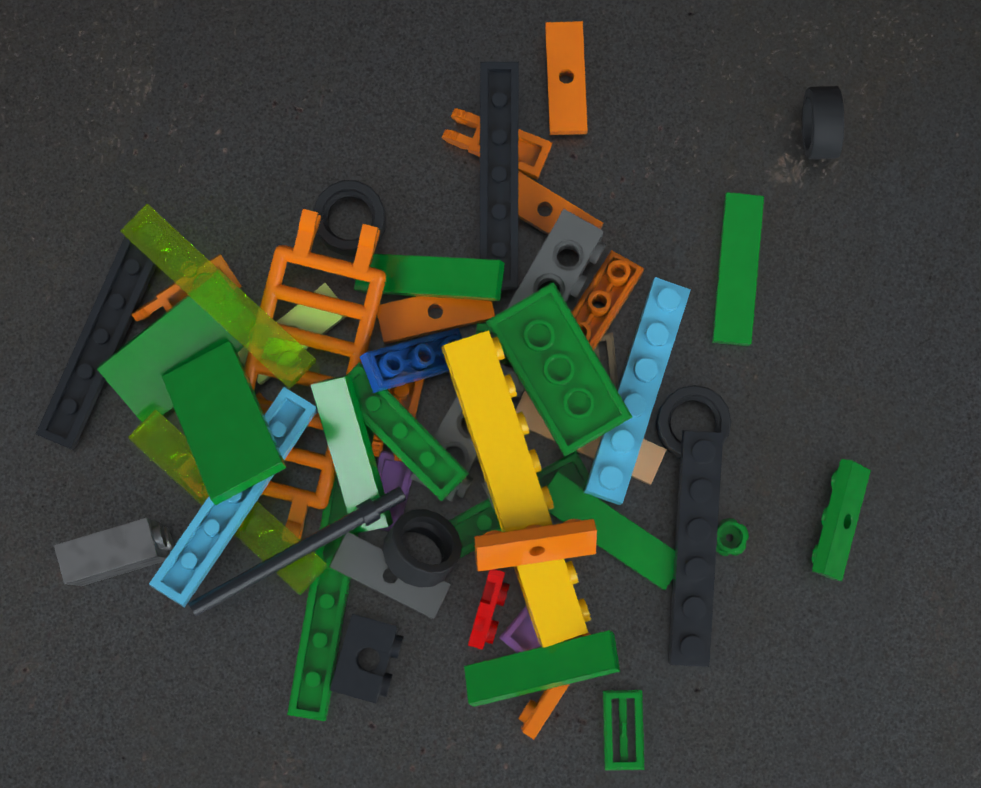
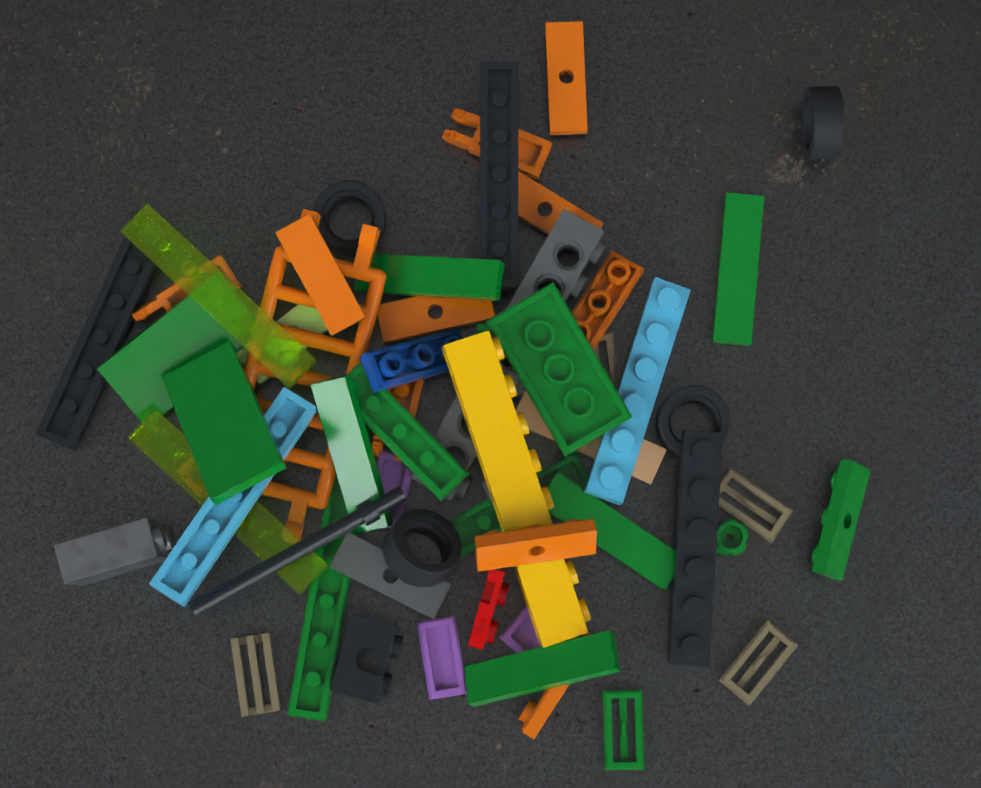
(251, 642): none -> dark tan tile
(320, 274): none -> orange tile
(442, 657): none -> medium lavender tile
(736, 688): none -> dark tan tile
(759, 493): none -> dark tan tile

